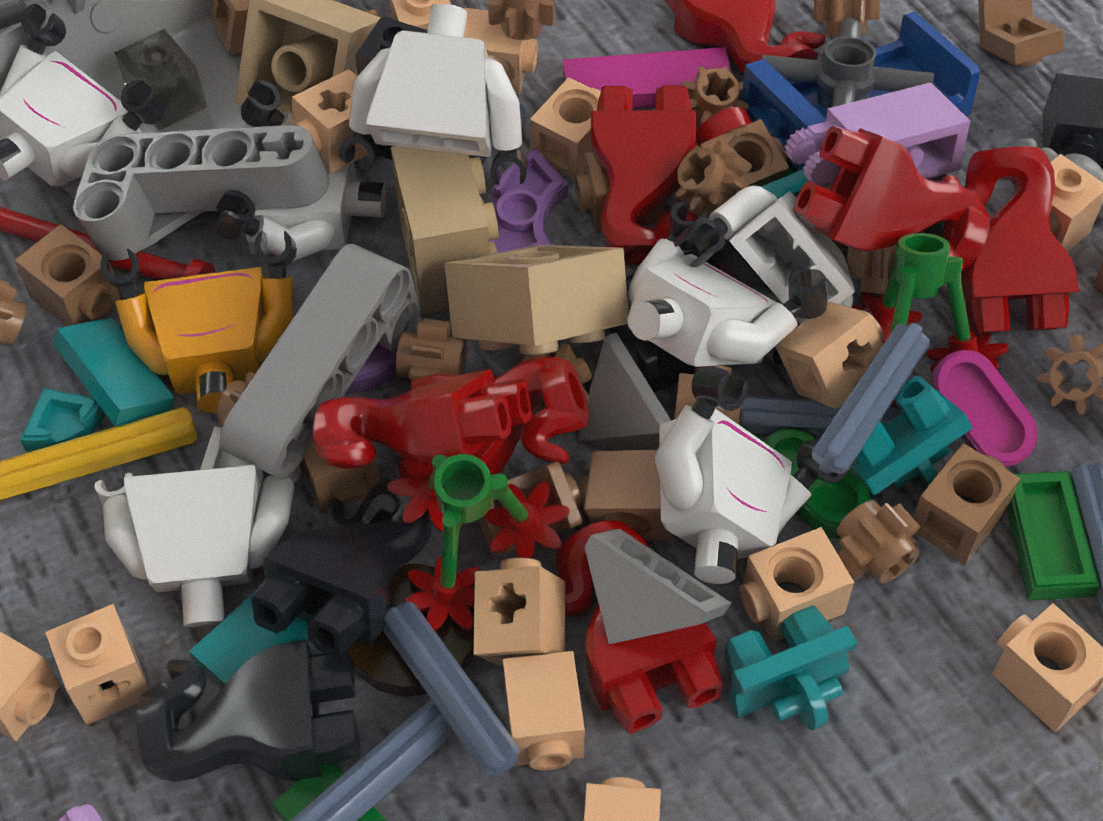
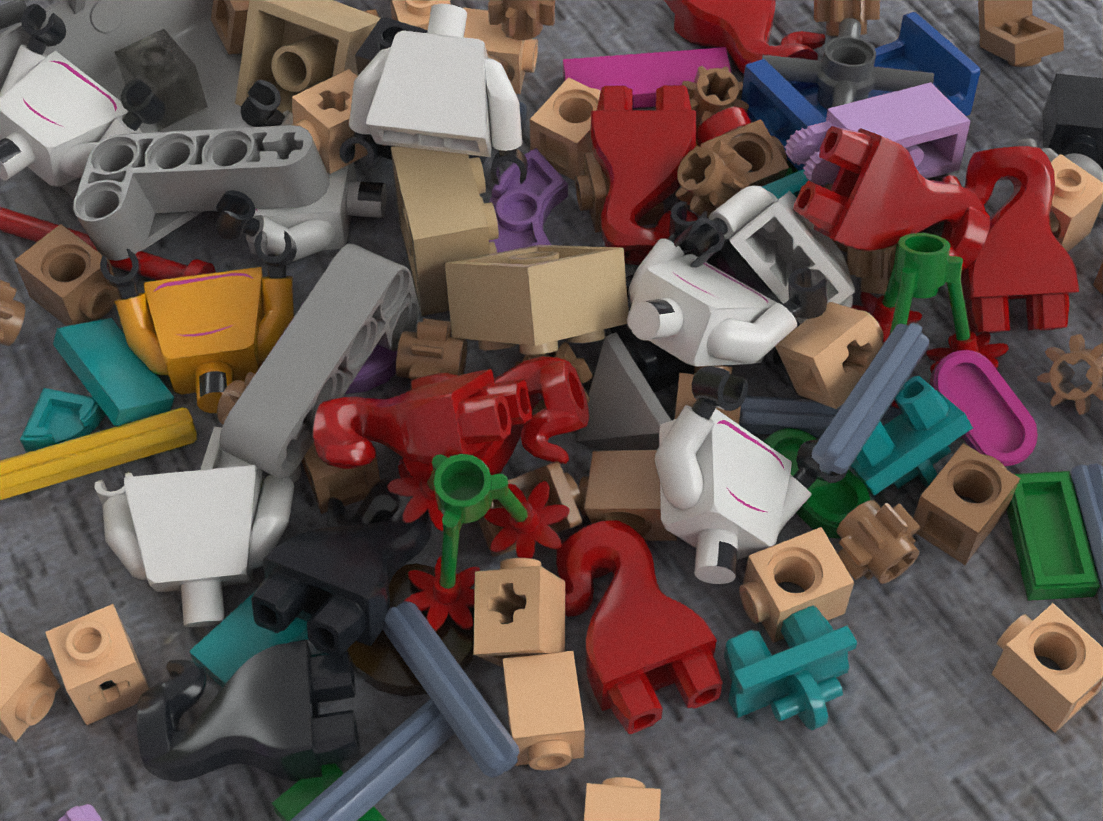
(644, 591): light grey slope -> none

